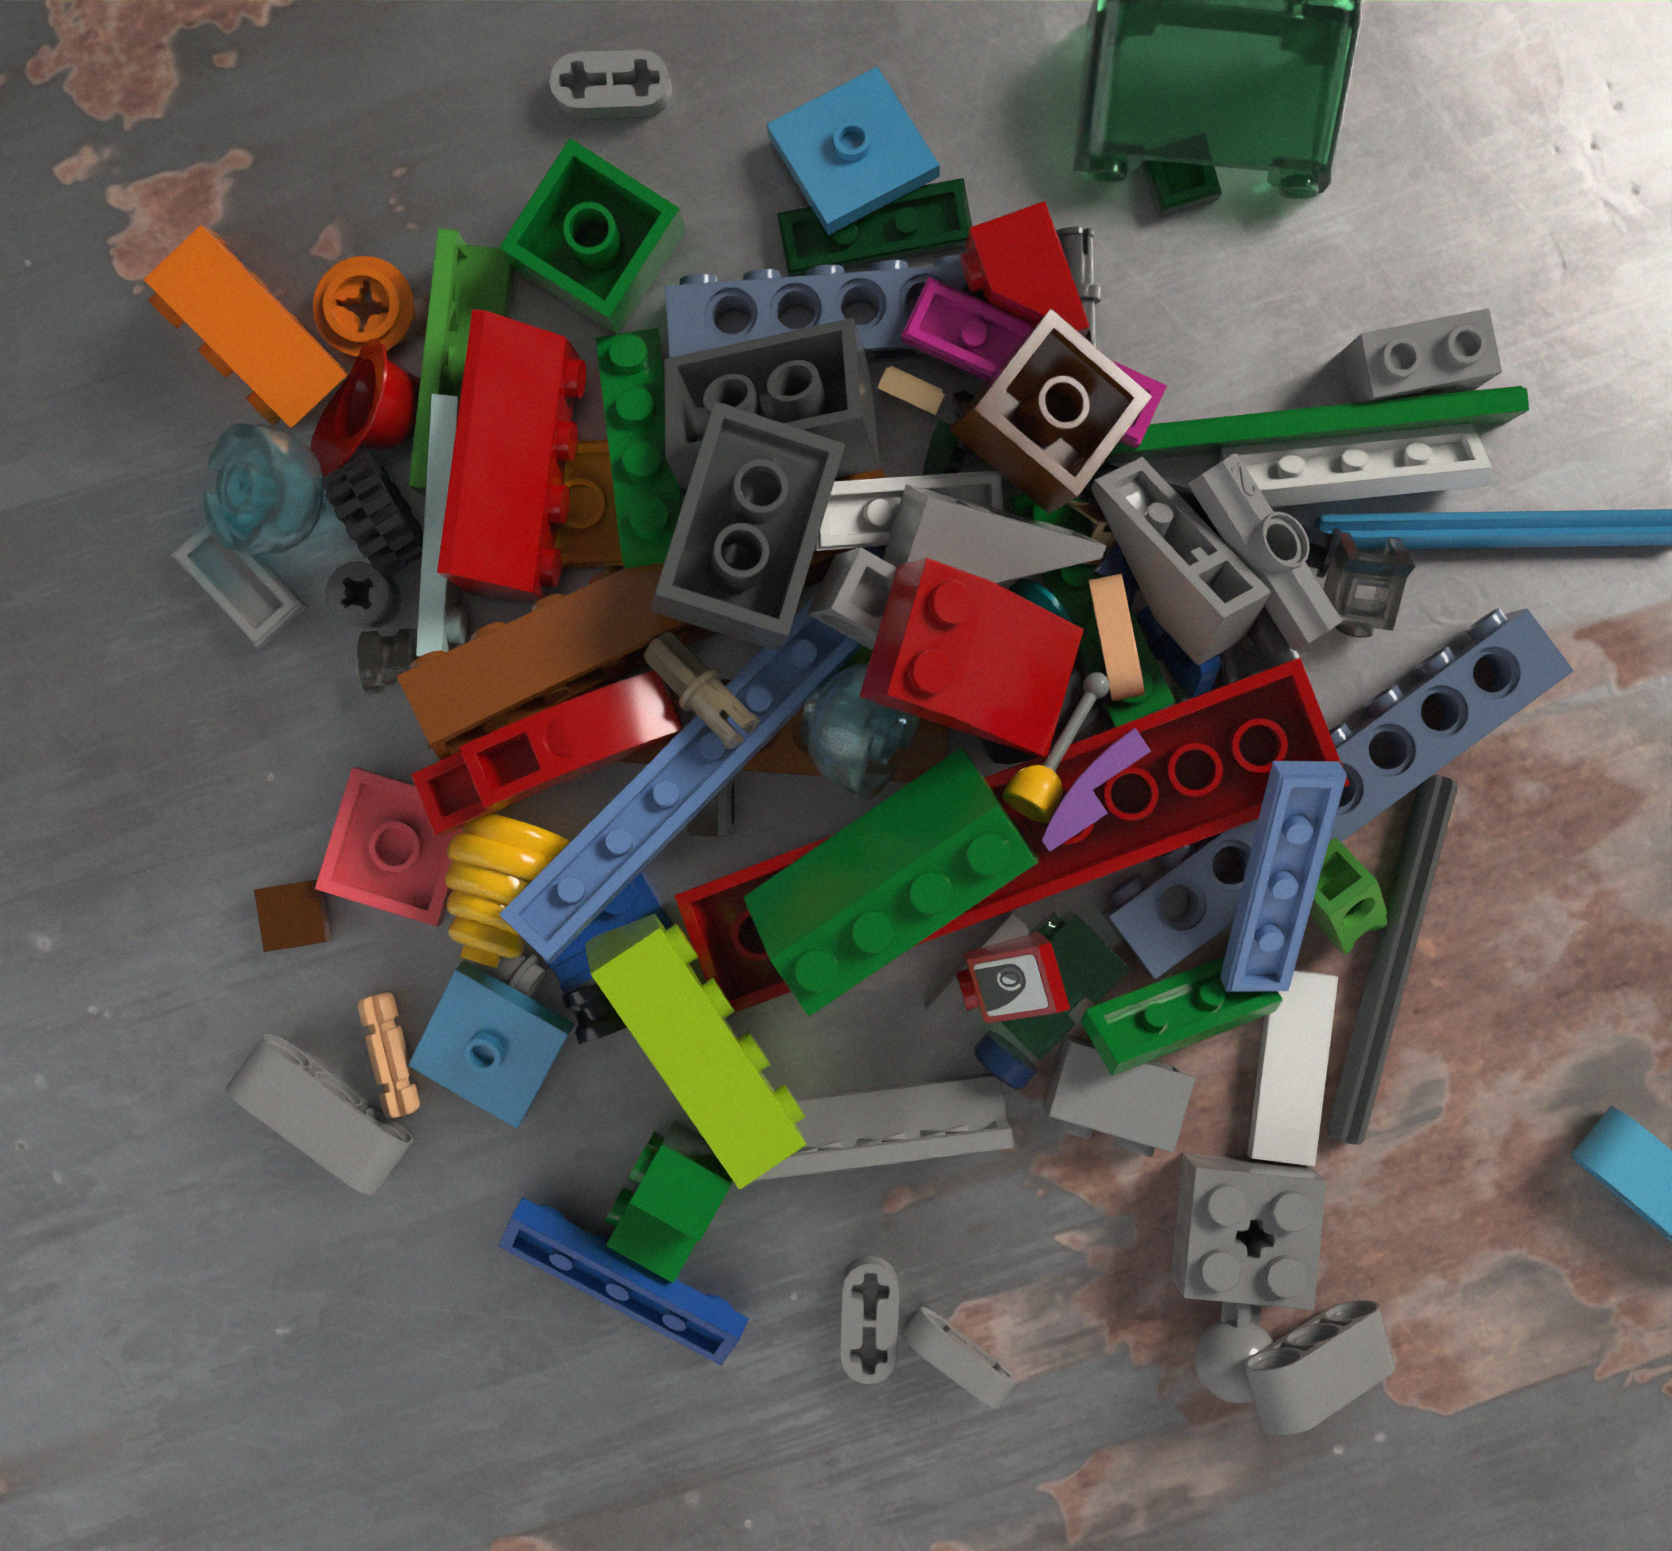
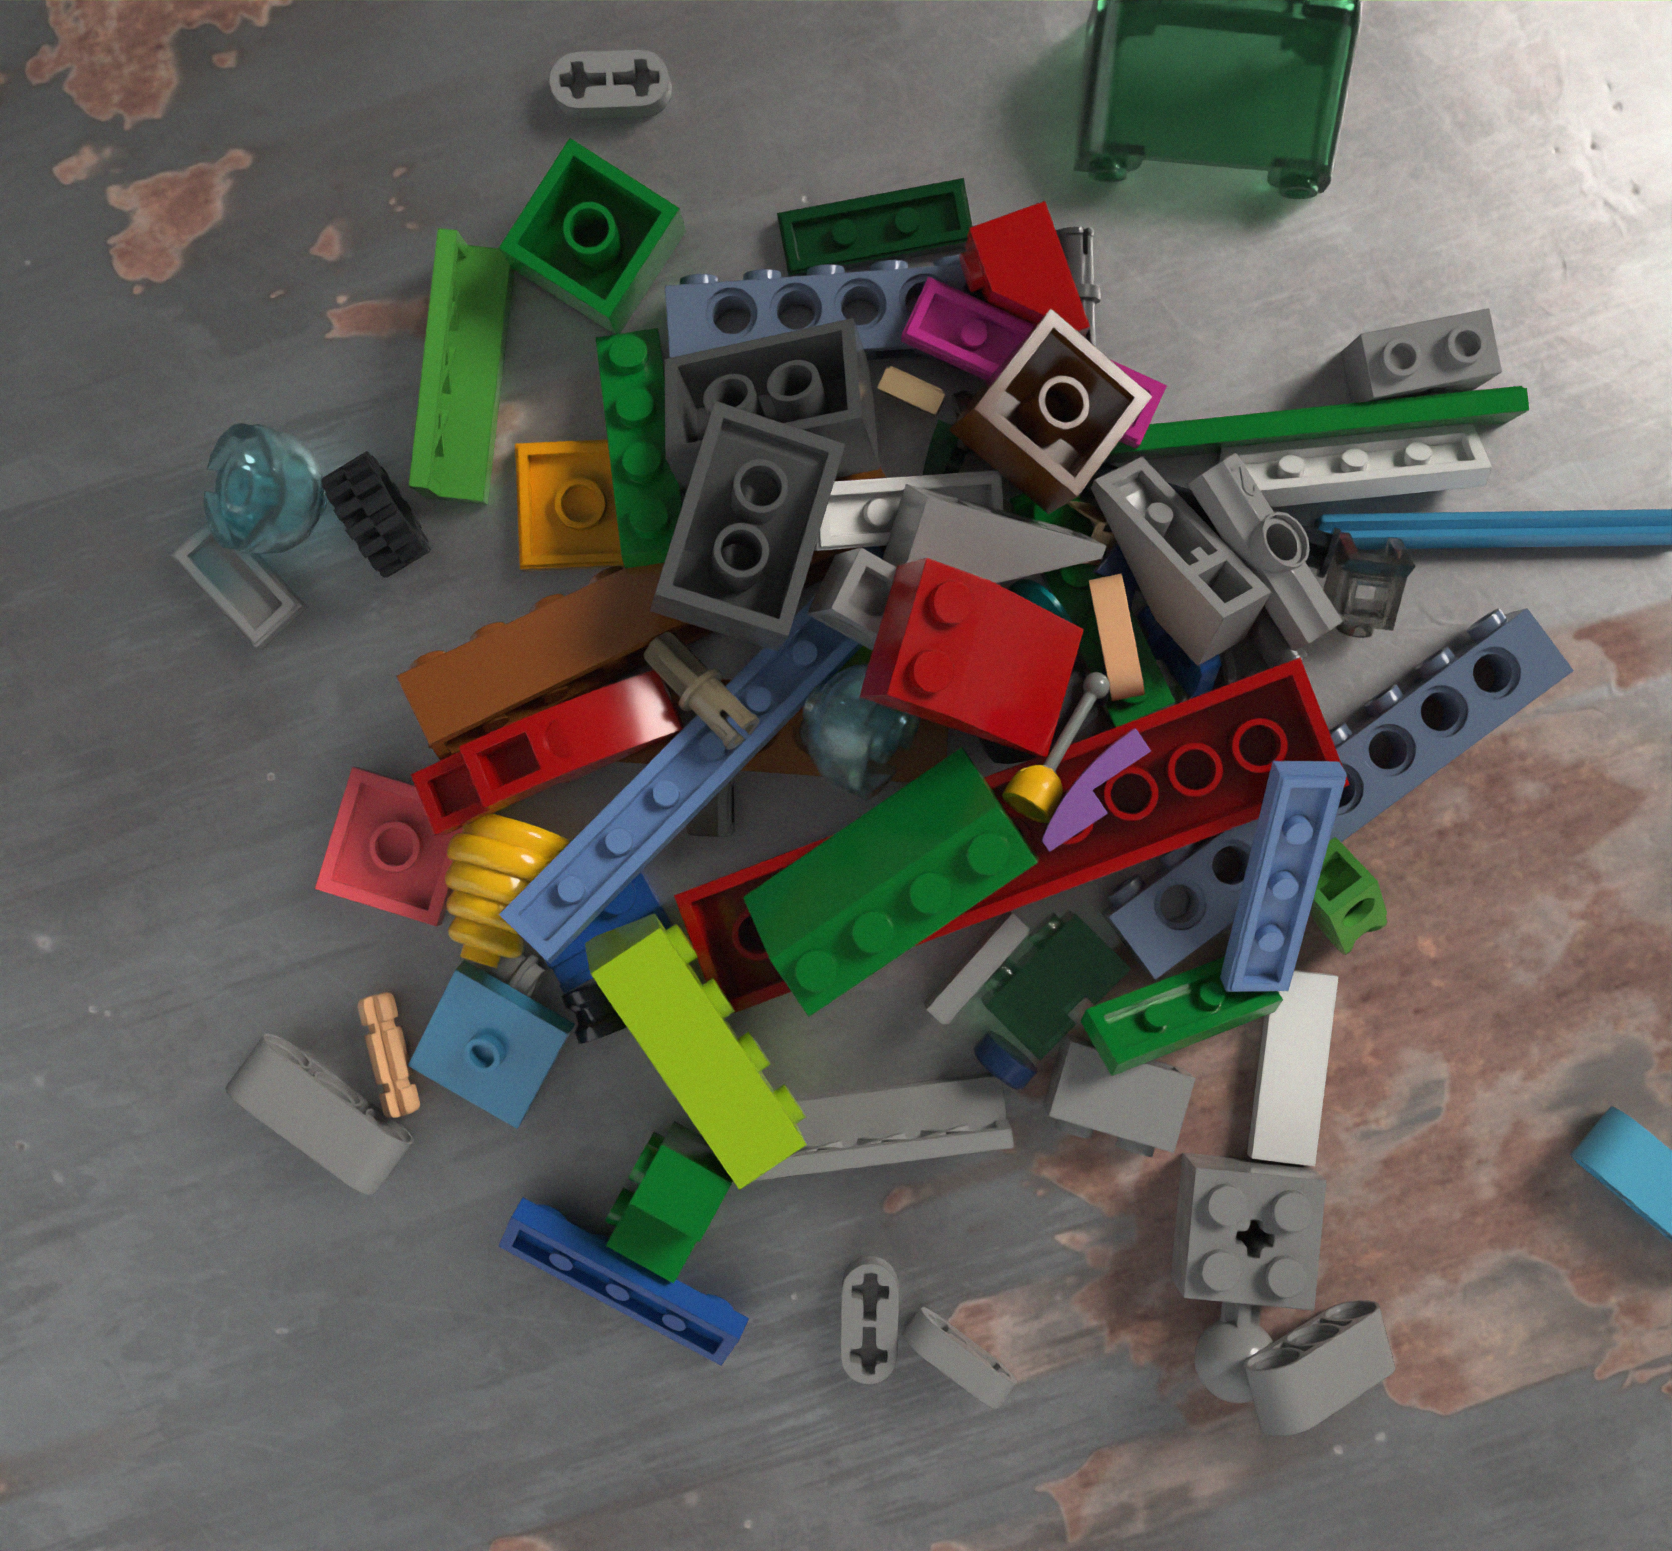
(243, 328): orange wedge -> none
(292, 915): reddish brown tile -> none
(348, 284): orange gear -> none
(368, 411): red piece -> none
(373, 604): dark grey wheel -> none
(384, 658): clear smoke wheel -> none
(440, 618): light aqua plate -> none
(511, 460): red slope -> none
(853, 150): dark azure plate -> none
(1013, 980): slope -> none
(1180, 185): dark green tile -> none
(1392, 960): dark grey axle -> none

